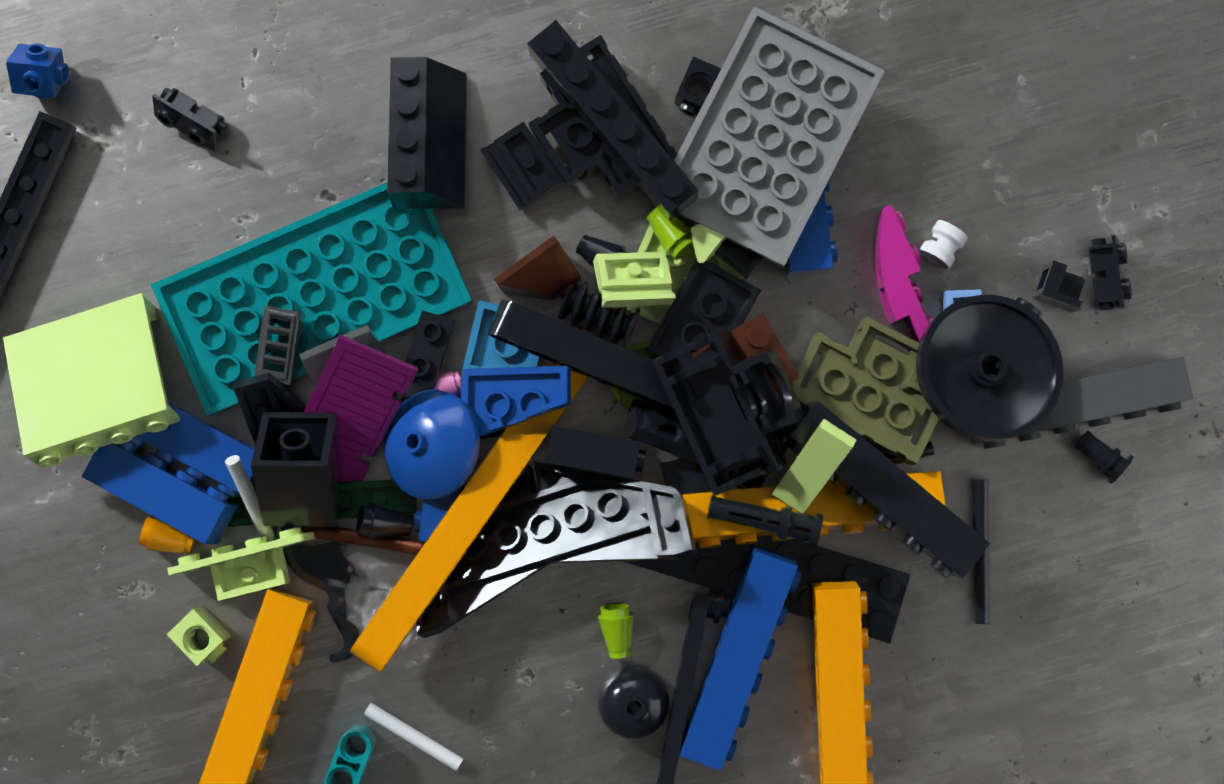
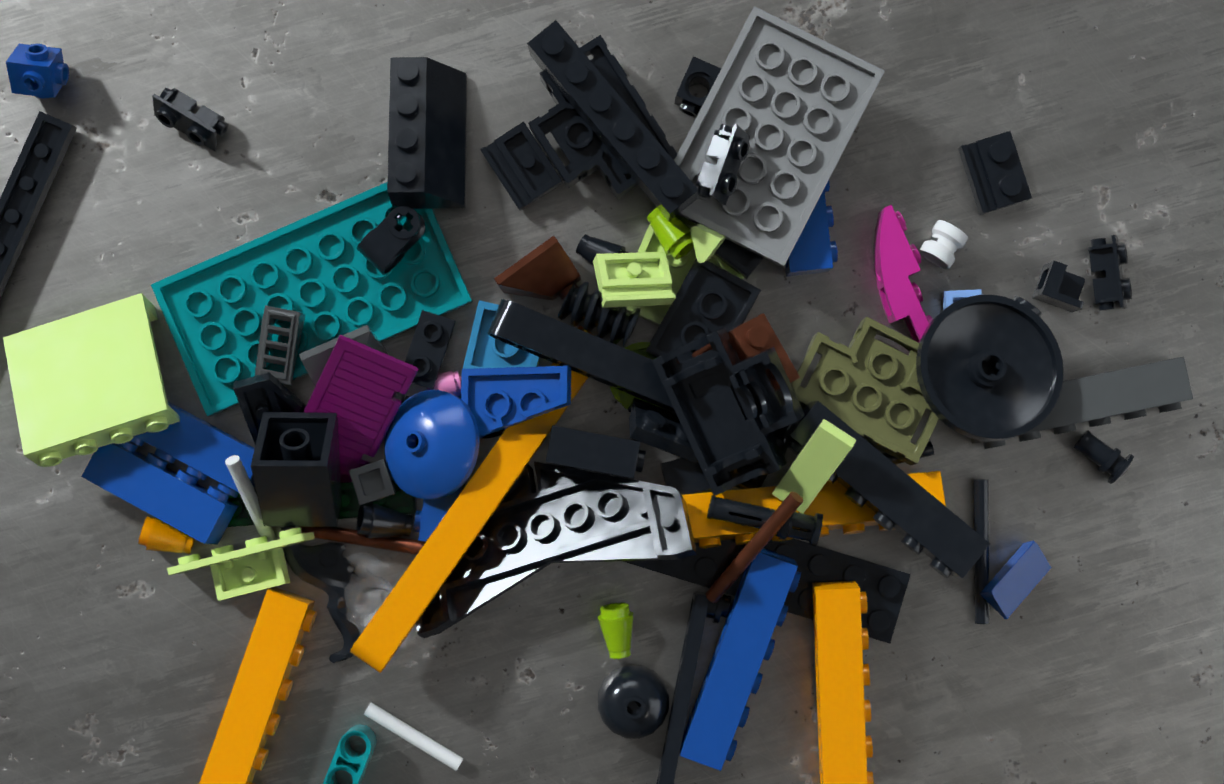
(184, 636): yellowish green brick -> none
(372, 482): none -> dark grey plate
(389, 241): none -> black piece
(730, 147): none -> black hinge
(754, 547): none -> copper bar
(995, 173): none -> black plate
(1016, 579): none -> blue slope

